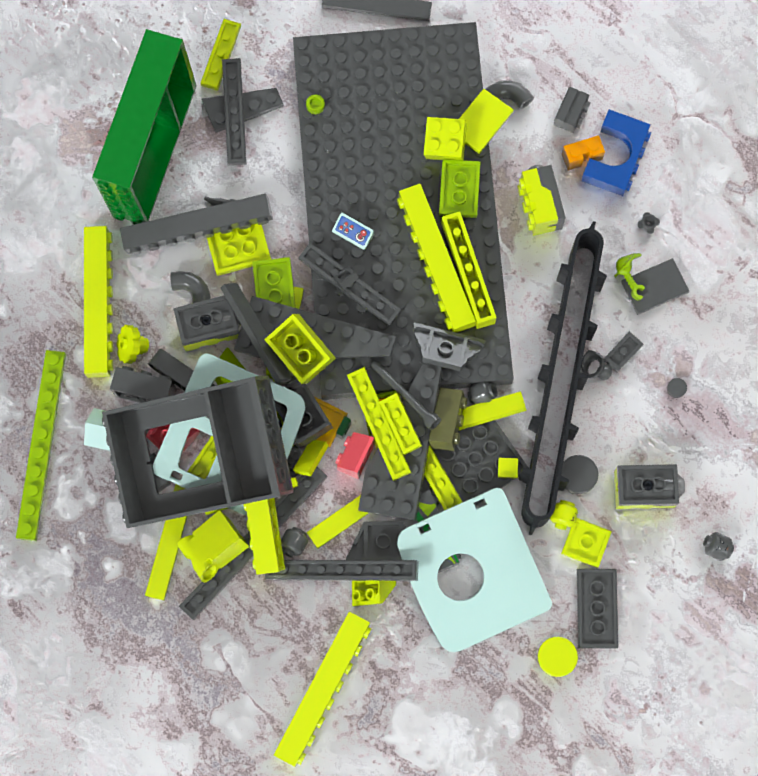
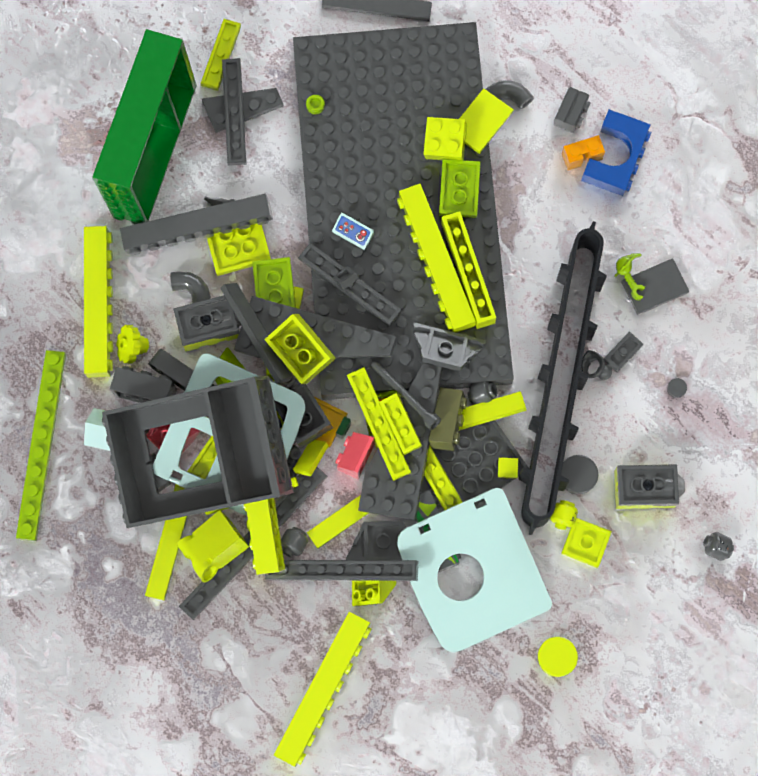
(541, 200): neon yellow piece -> none
(597, 608): dark grey tile -> none
(647, 217): dark grey plate -> none

